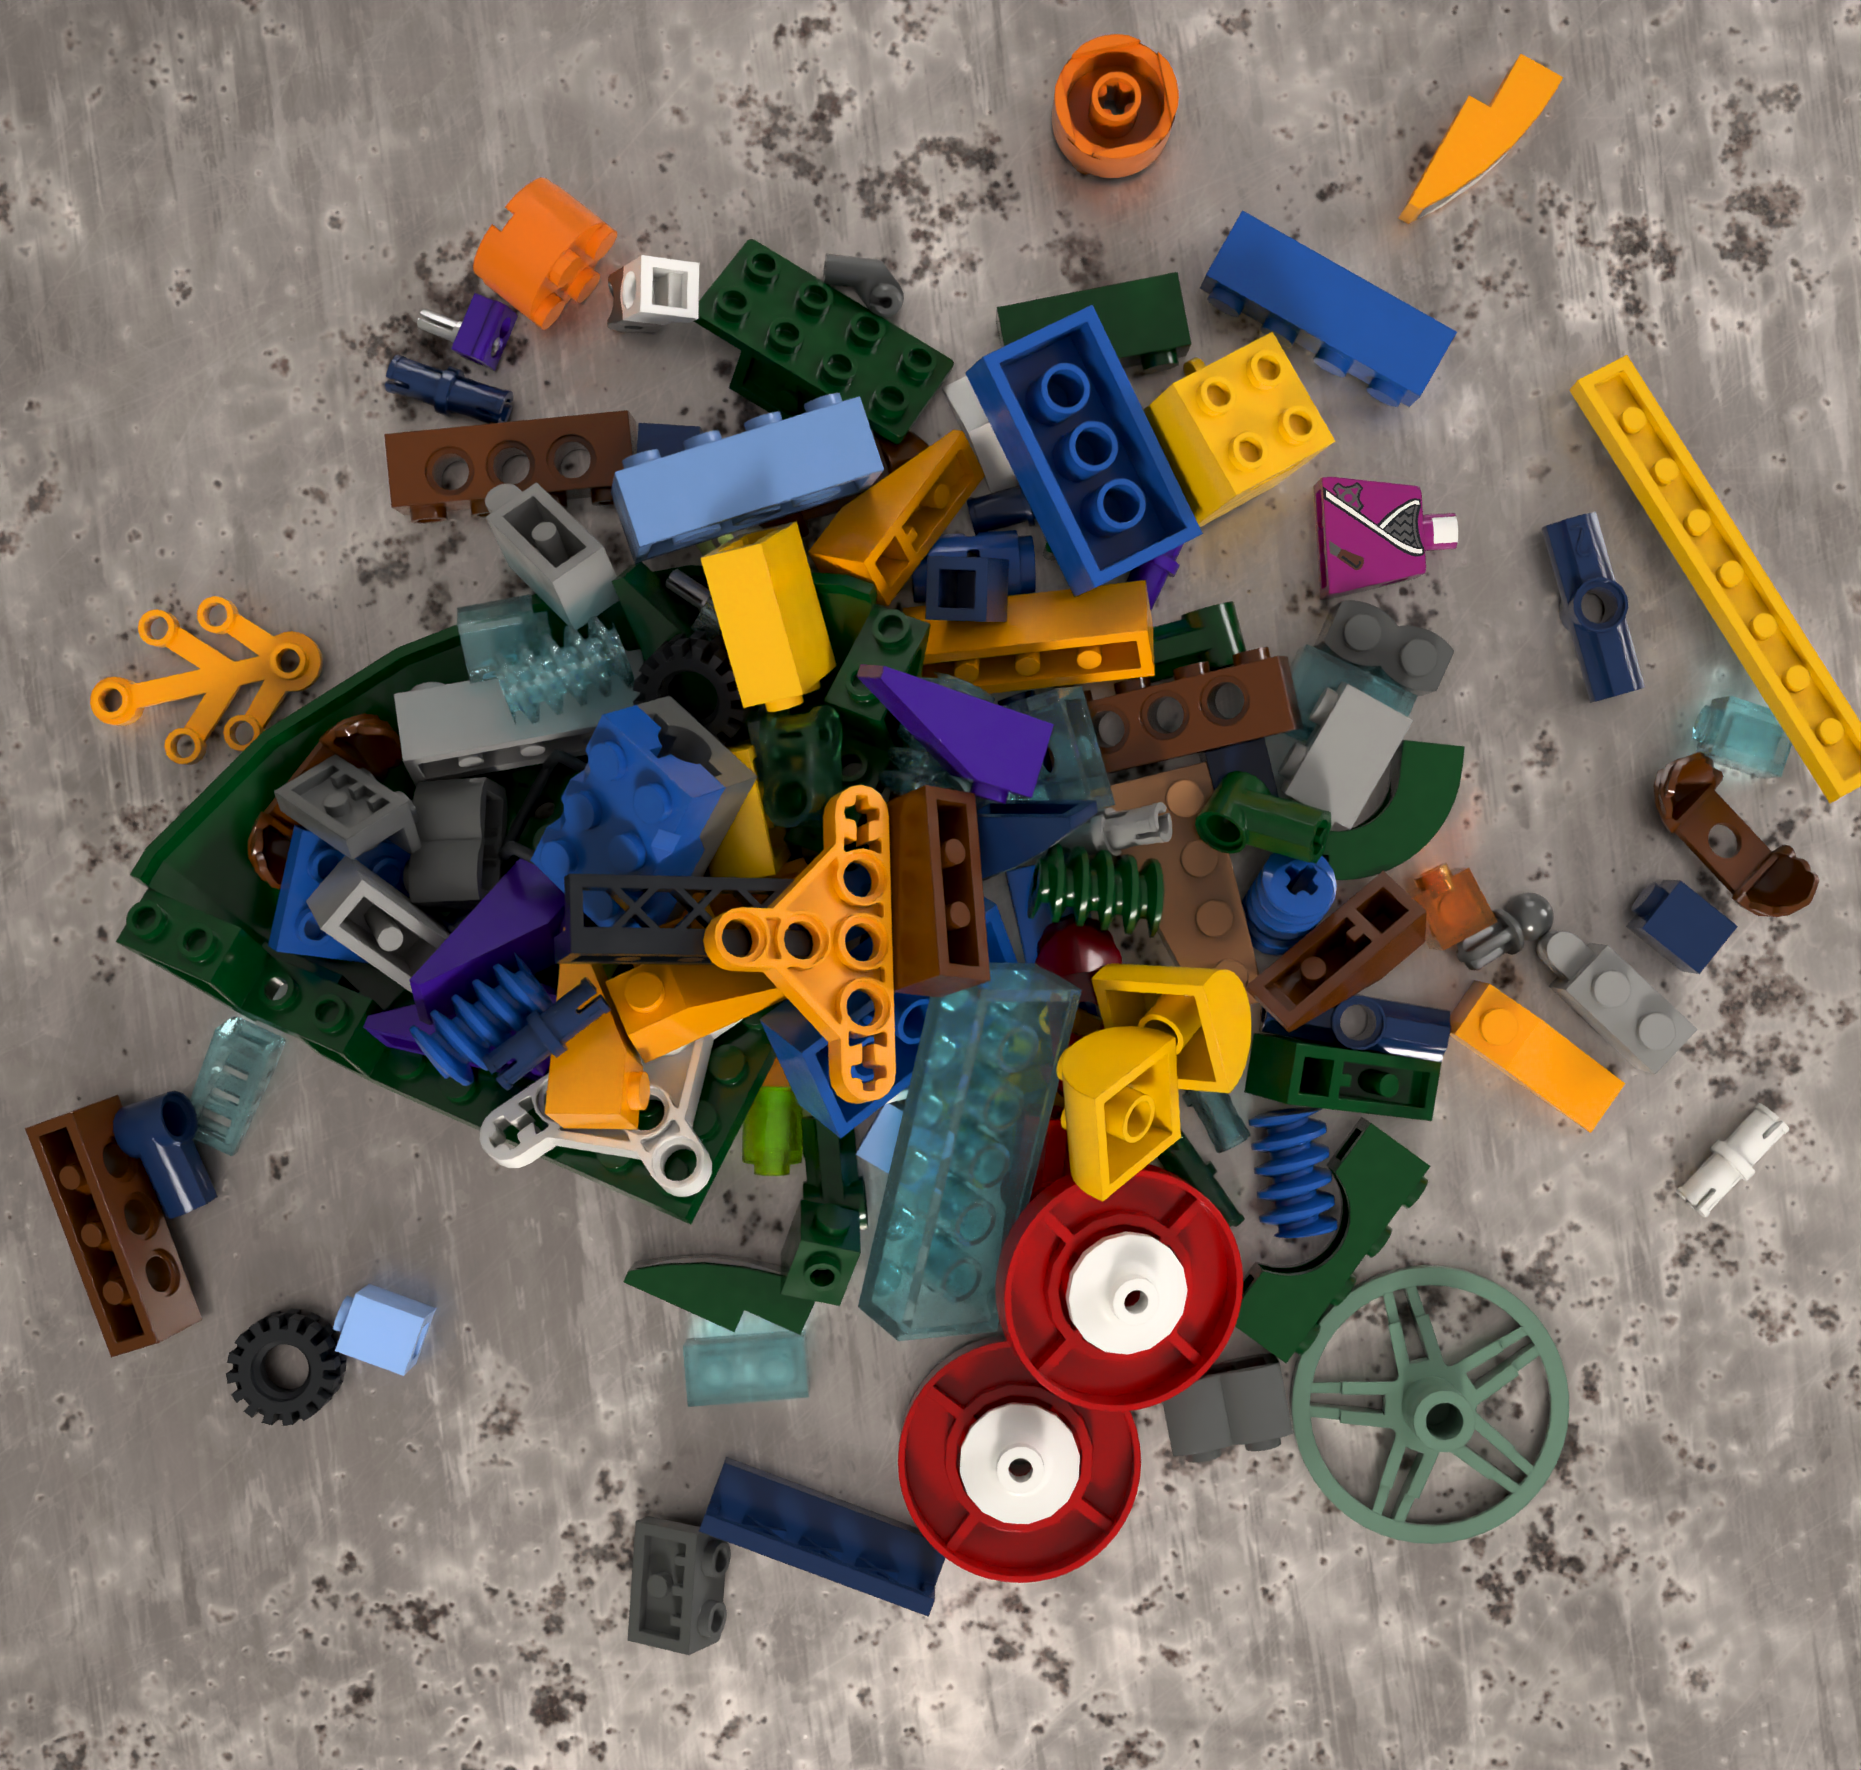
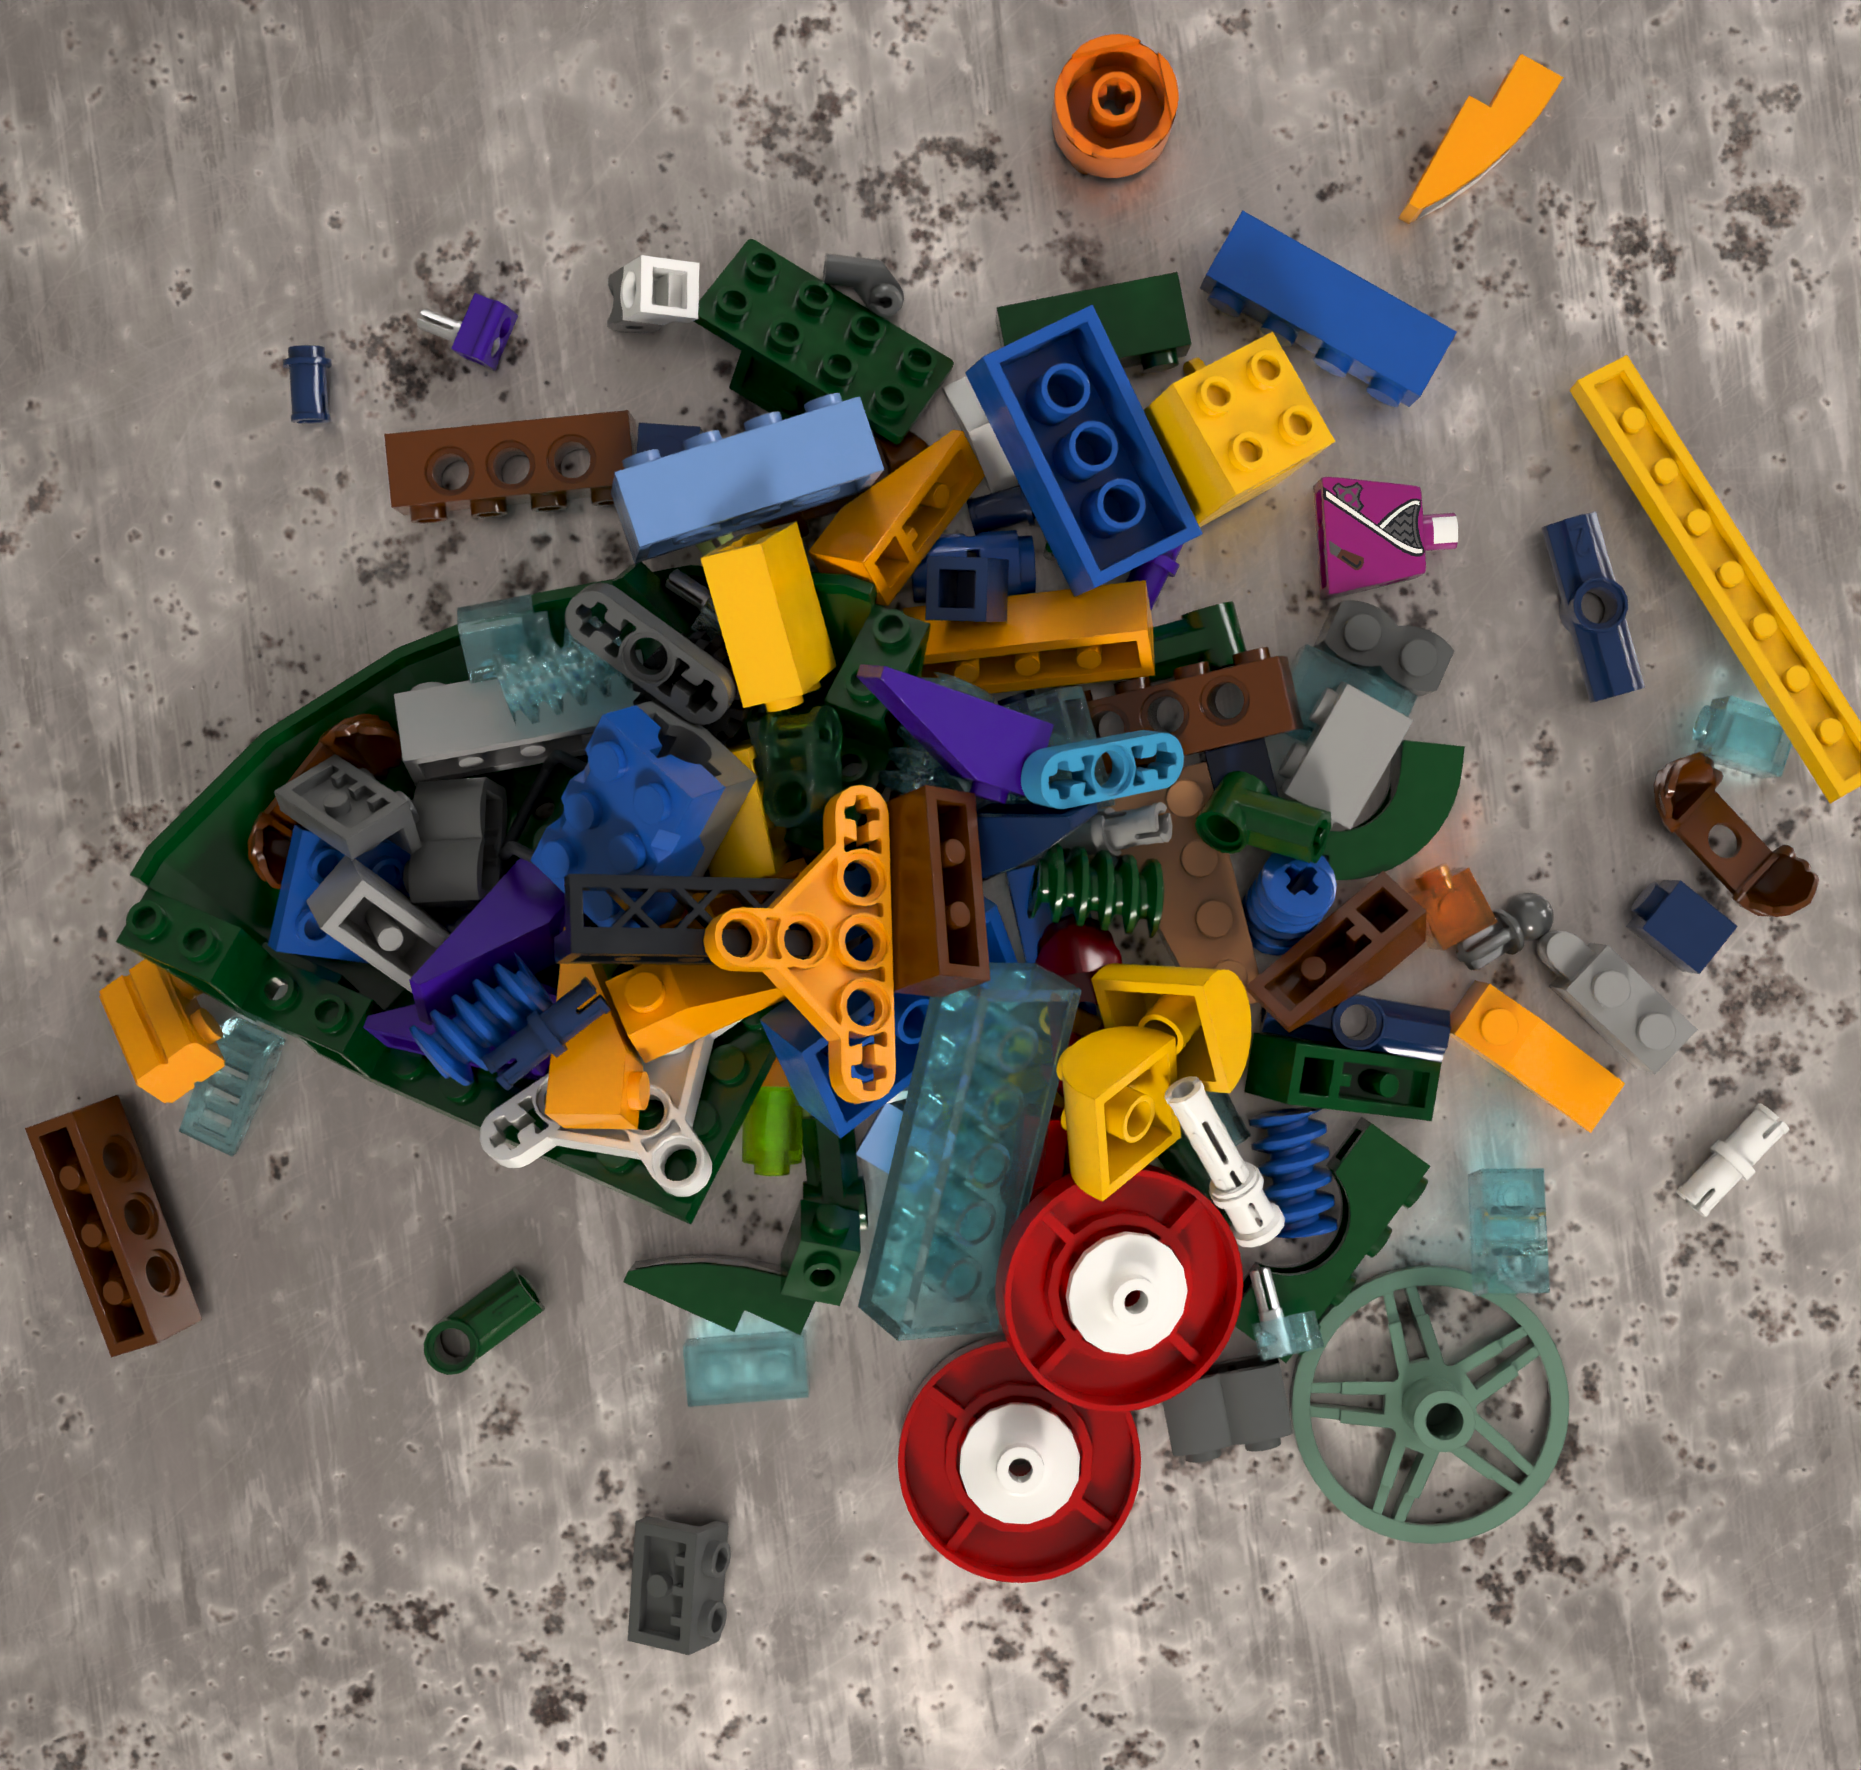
(162, 1031): none -> light orange brick
(162, 1137): dark blue piece -> none
(217, 678): light orange plant -> none
(257, 1388): black tyre -> none
(308, 383): none -> dark blue pin
(383, 1328): light blue brick -> none
(448, 391): dark blue pin -> none
(485, 1320): none -> dark green piece
(544, 252): orange brick -> none
(551, 552): light grey brick -> none
(623, 658): none -> dark grey beam
(823, 1536): dark blue fence -> none
(1081, 761): none -> dark azure beam
(1233, 1182): none -> white pin
(1281, 1334): none -> clear light blue piece
(1508, 1232): none -> clear light blue brick

